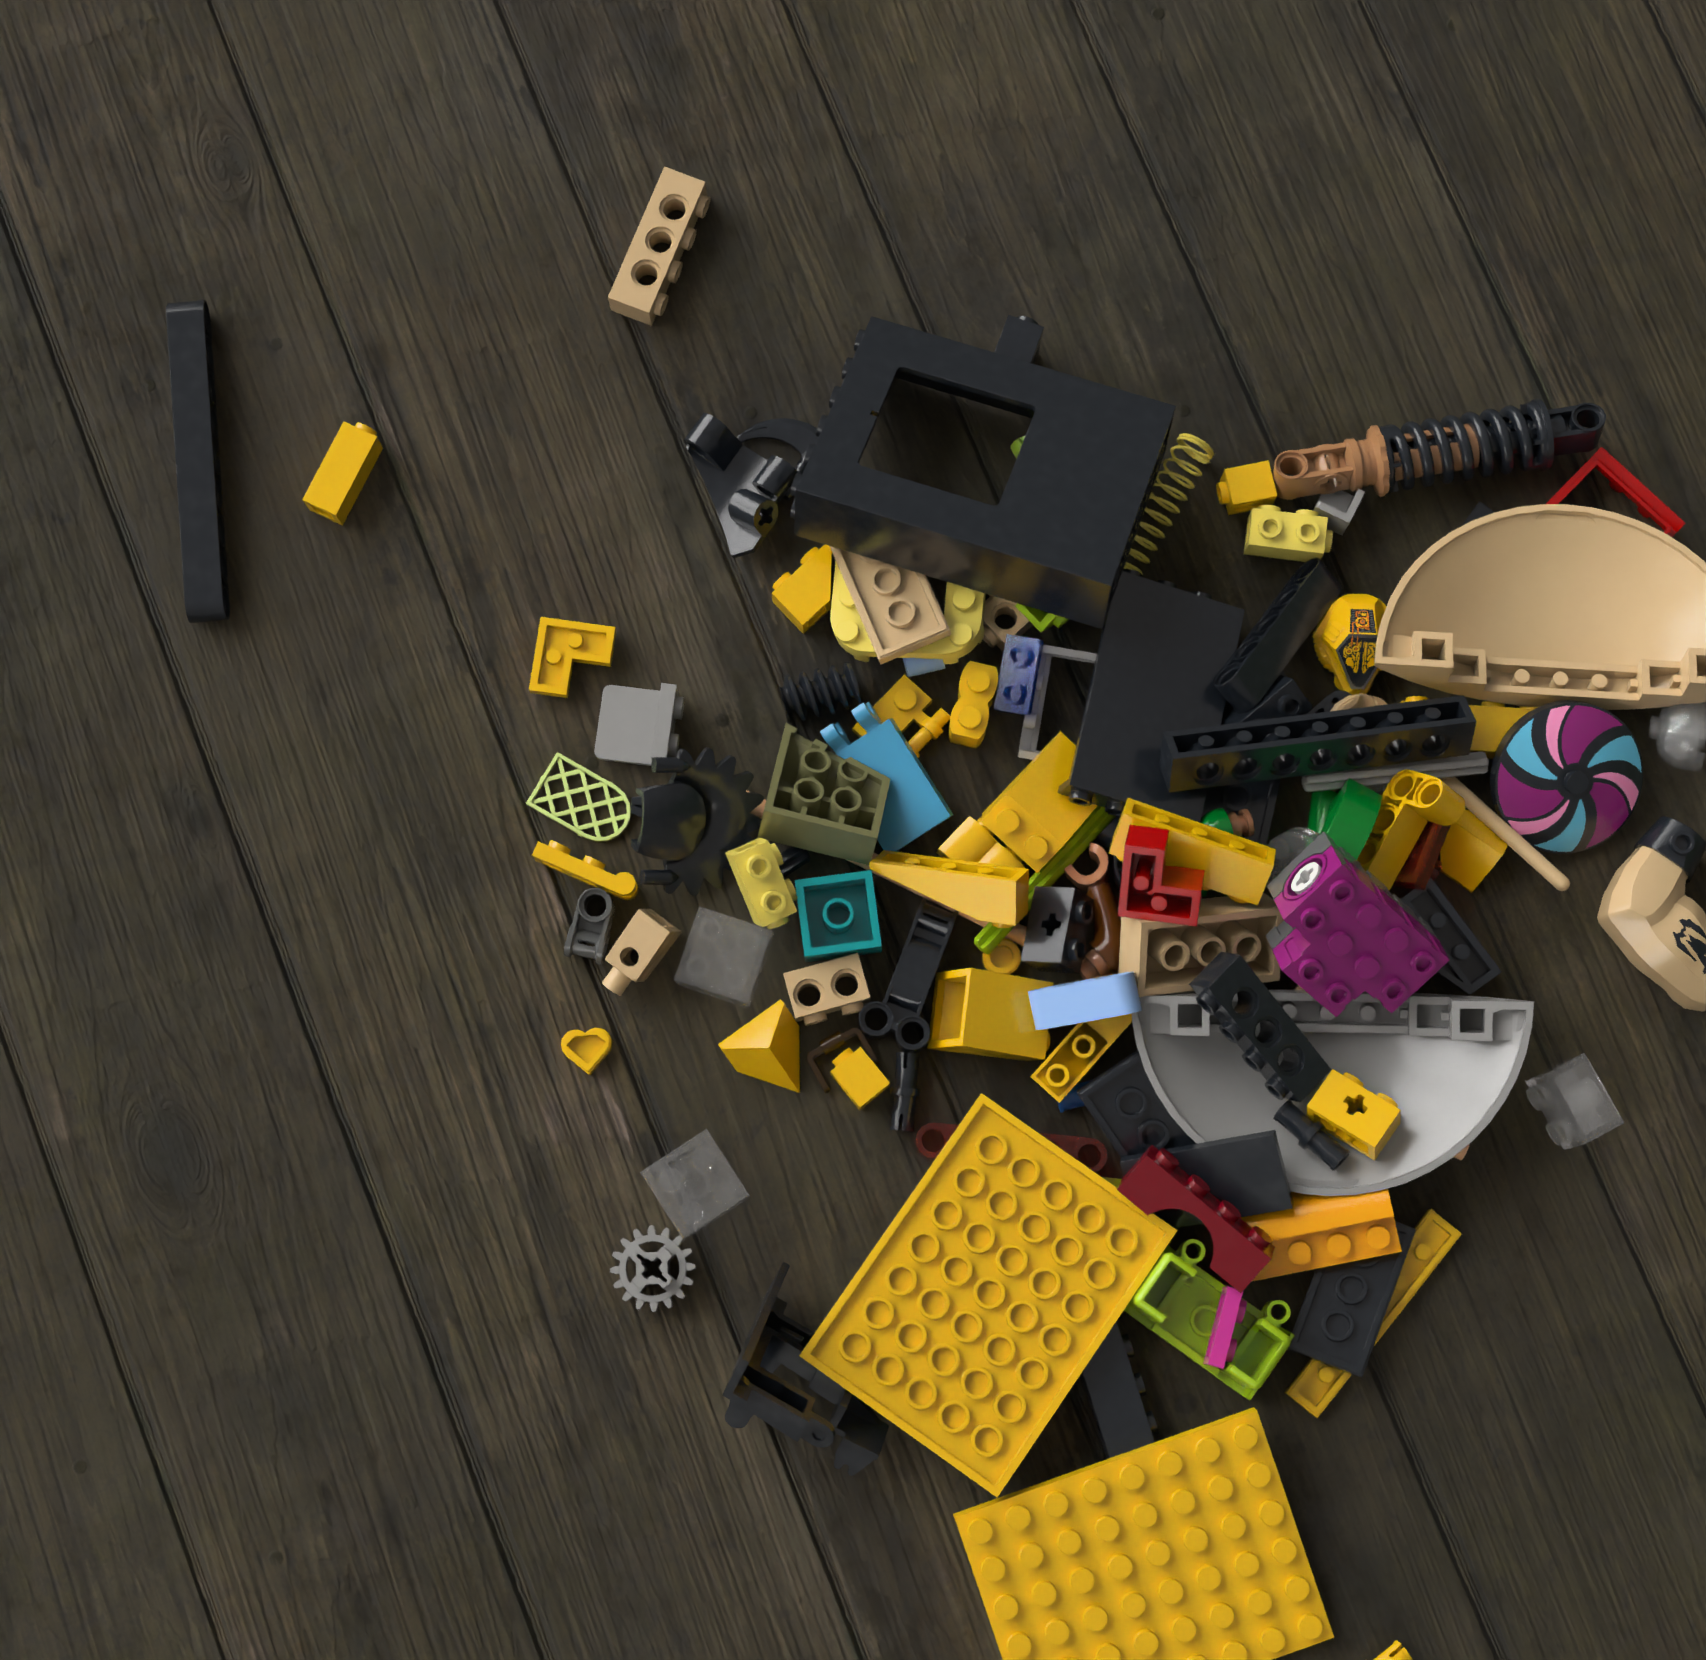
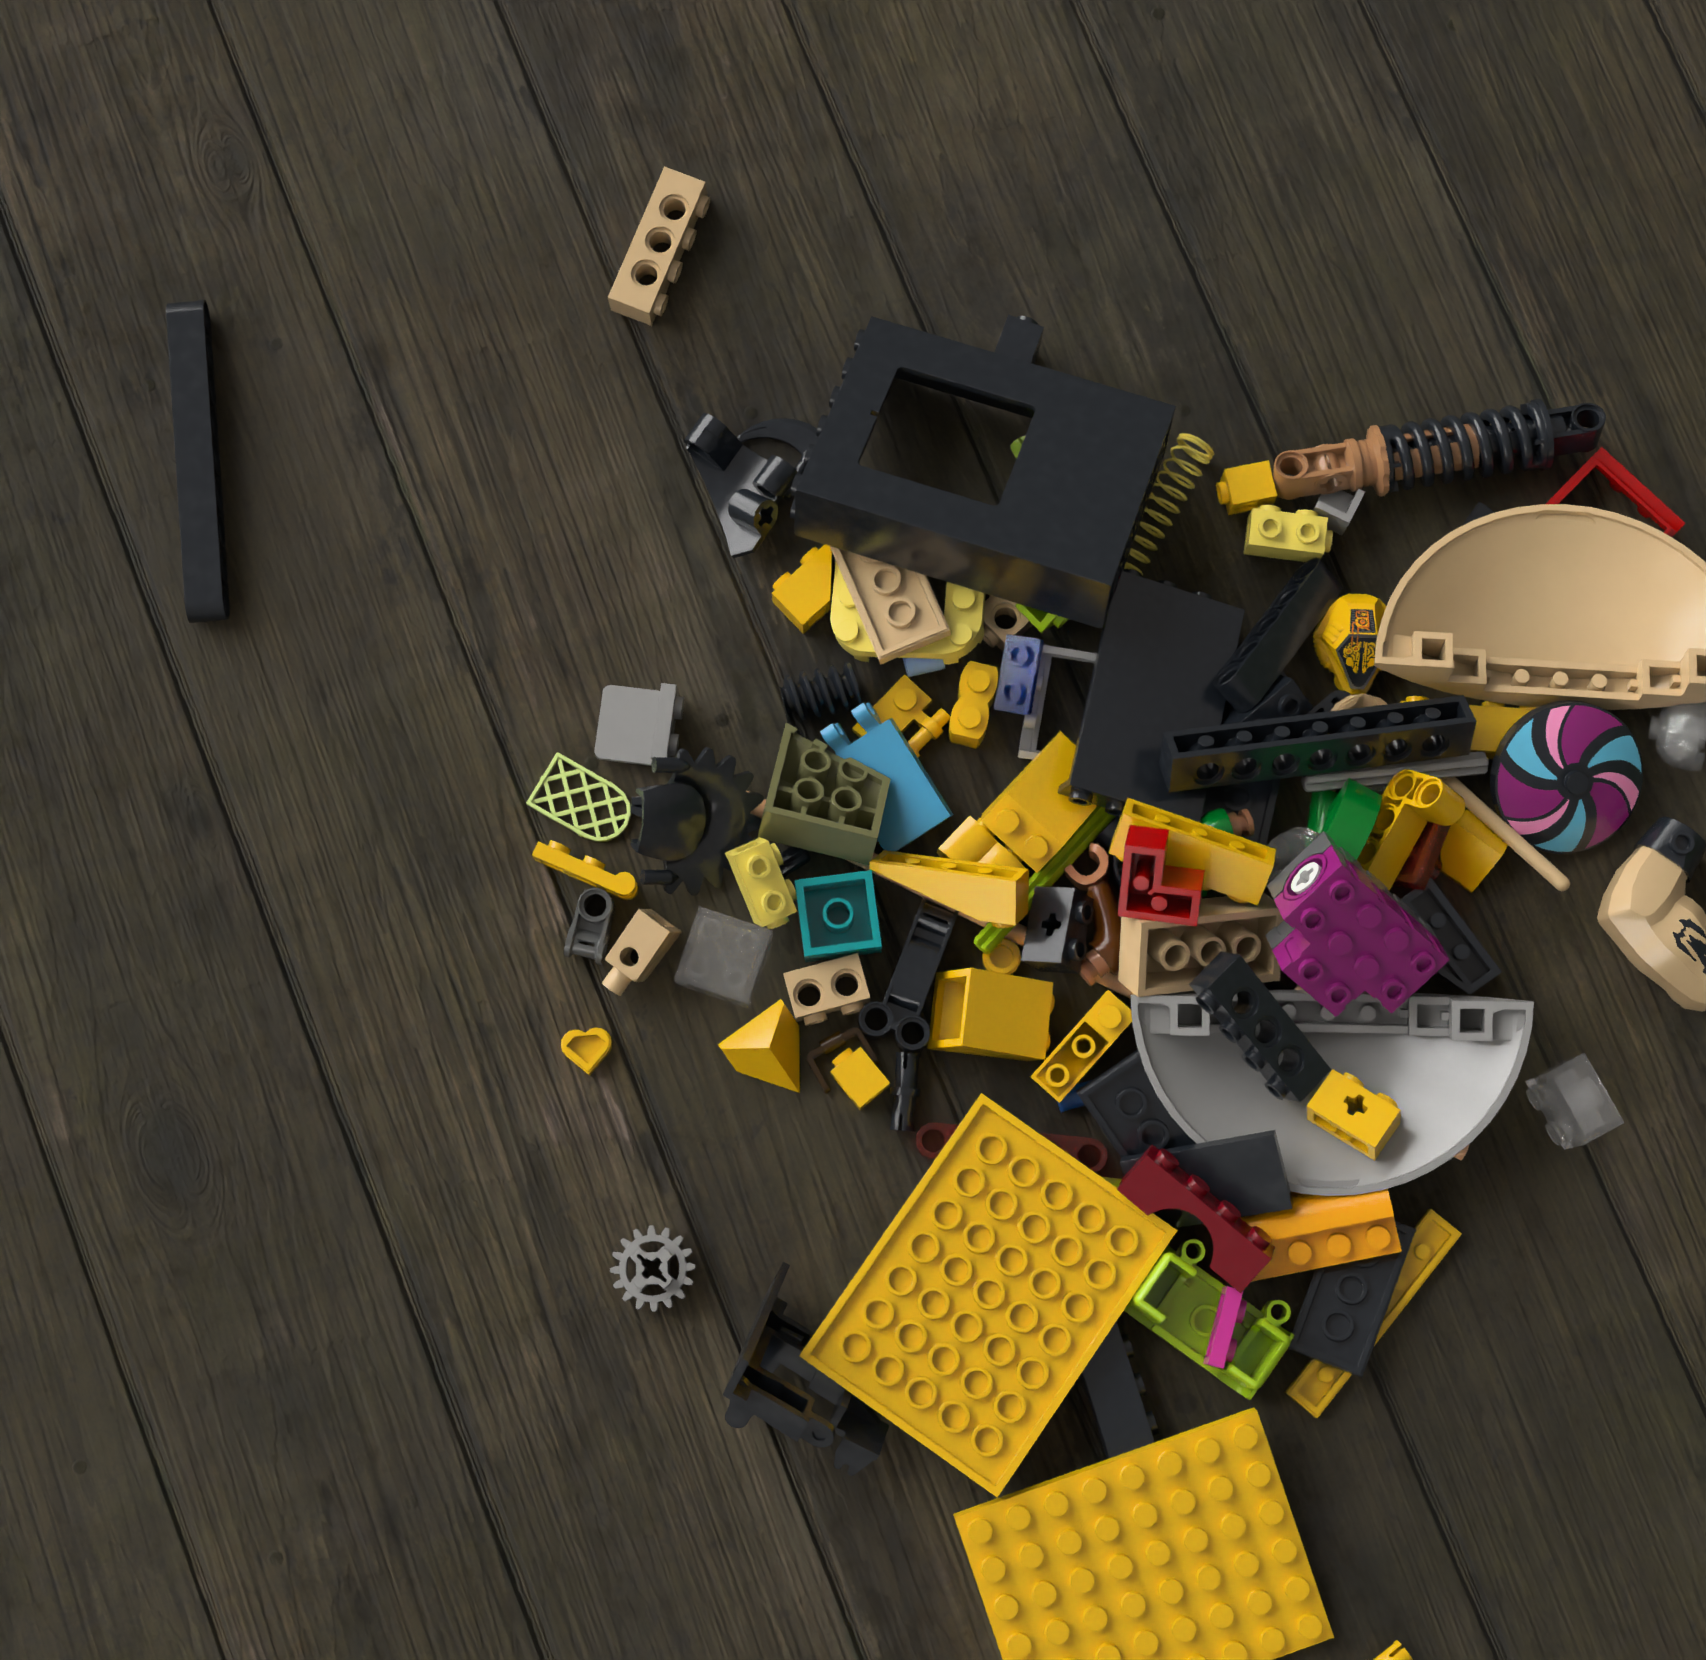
(343, 472): yellow brick -> none
(560, 645): yellow plate -> none
(695, 1184): clear brick -> none
(1085, 1000): light blue beam -> none
(1311, 1135): black pin -> none

